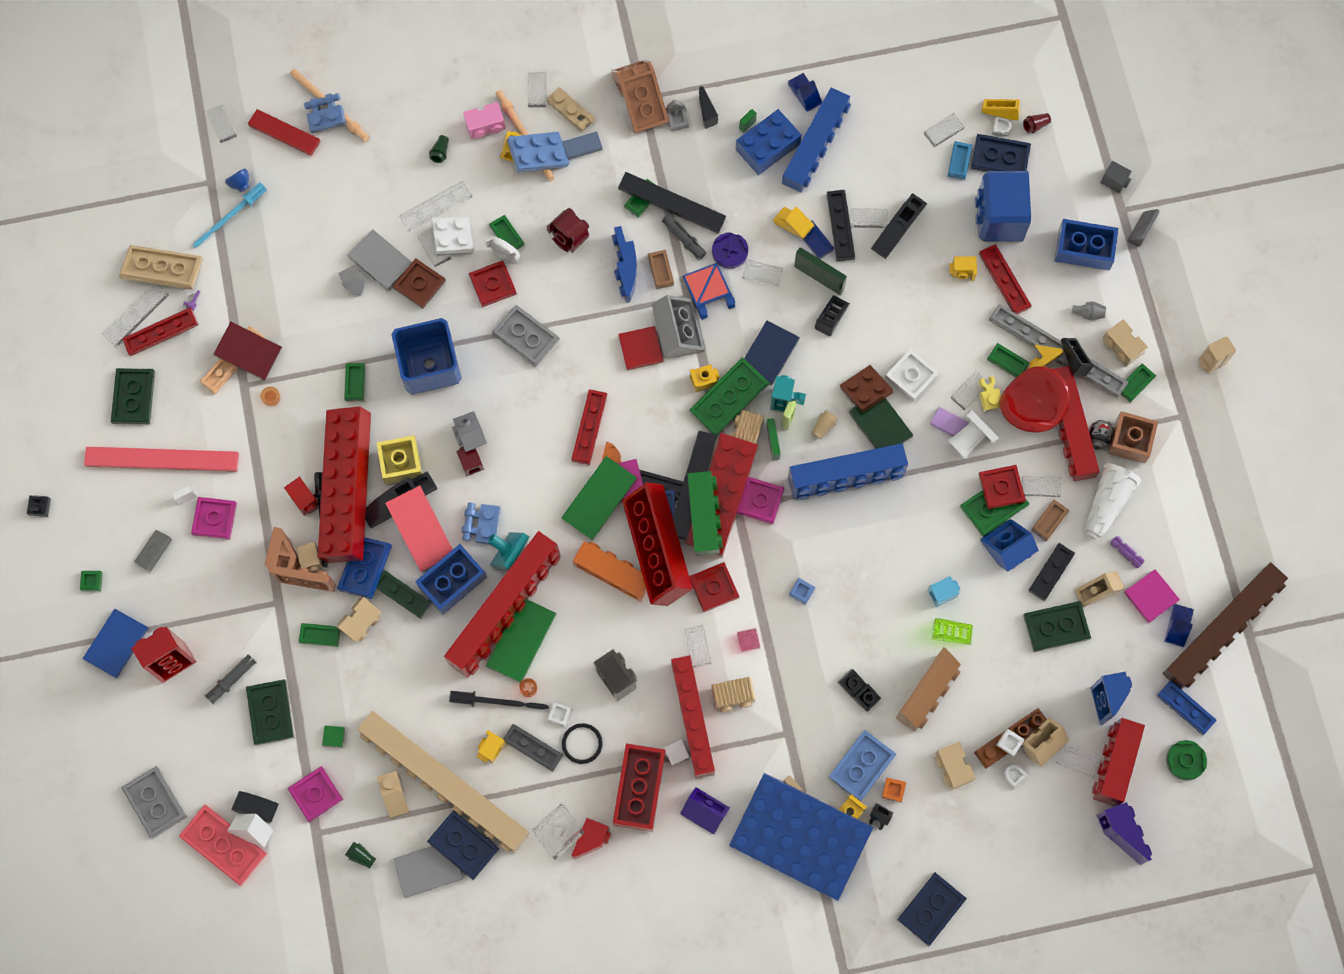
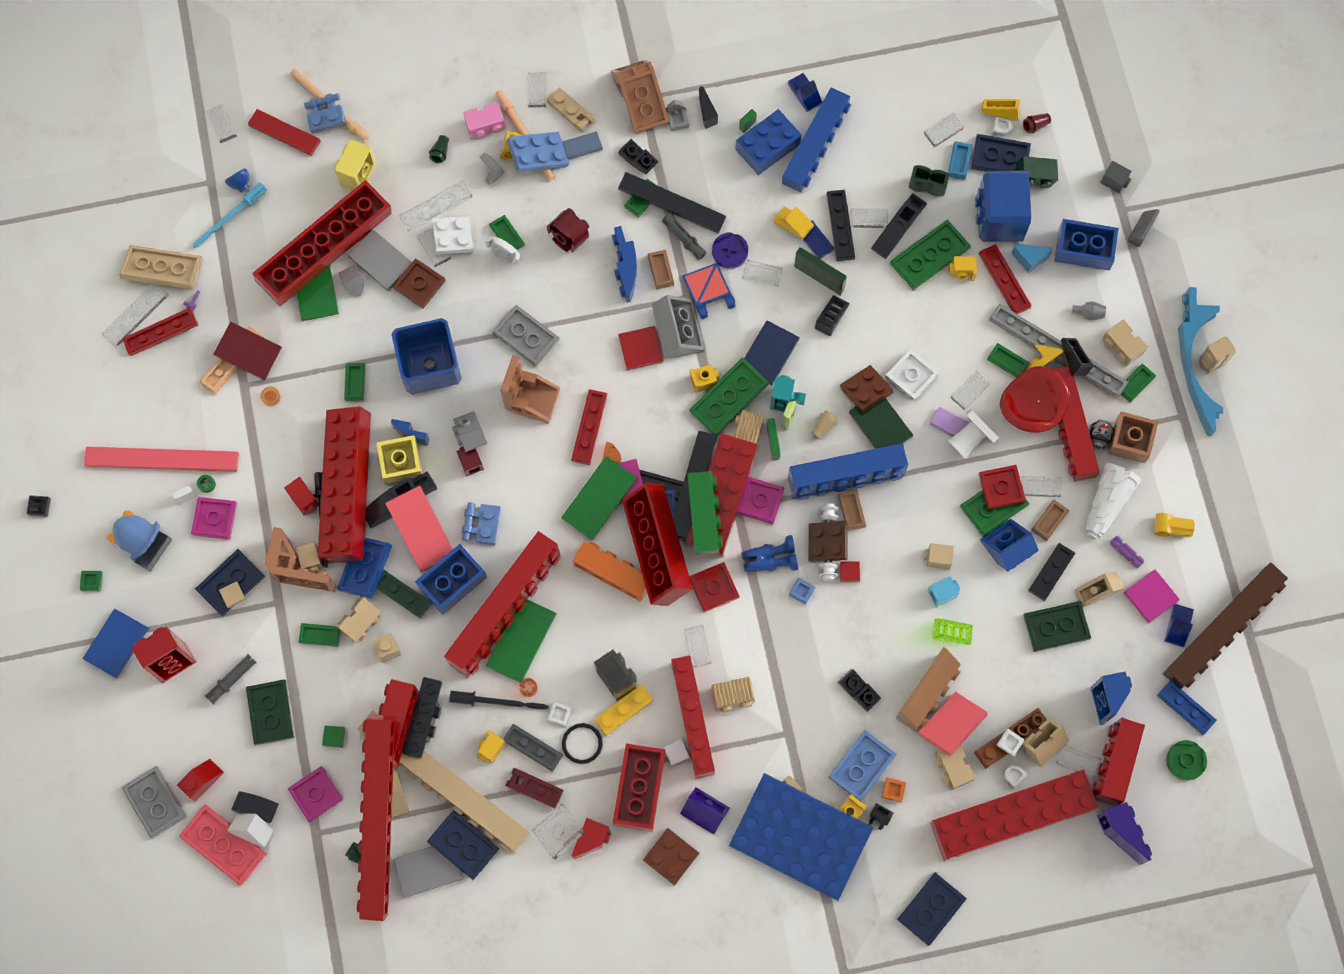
(132, 396): dark green tile -> none
(133, 534): none -> medium blue hair
(200, 779): none -> red slope
(210, 488): none -> green bush
(232, 594): none -> tan tile
(233, 569): none -> dark blue tile
(318, 297): none -> green tile
(322, 243): none -> red brick
(354, 164): none -> light yellow brick
(377, 817): none -> red brick
(386, 647): none -> tan brick
(400, 703): none -> red brick
(405, 429): none -> blue slope
(423, 718): none -> black bracket
(492, 283): red tile -> none
(495, 170): none -> light grey tile
(507, 549): teal tile -> none
(528, 393): none -> nougat bracket
(535, 788): none -> dark red plate
(624, 710): none -> yellow plate
(638, 157): none -> black slope
(671, 856): none -> copper plate
(748, 640): clear pink tile -> none
(764, 557): none -> blue piece
(828, 541): none -> reddish brown plate
(850, 571): none -> red tile
(852, 509): none -> medium nougat tile
(928, 180): none -> dark green brick
(930, 254): none -> green tile
(939, 556): none -> tan brick
(952, 723): none -> coral tile
(990, 397): light yellow plate -> none
(1013, 815): none -> red brick
(1030, 256): none -> dark azure slope
(1041, 171): none -> dark green brick
(1168, 525): none -> yellow piece
(1193, 319): none -> dark azure slope

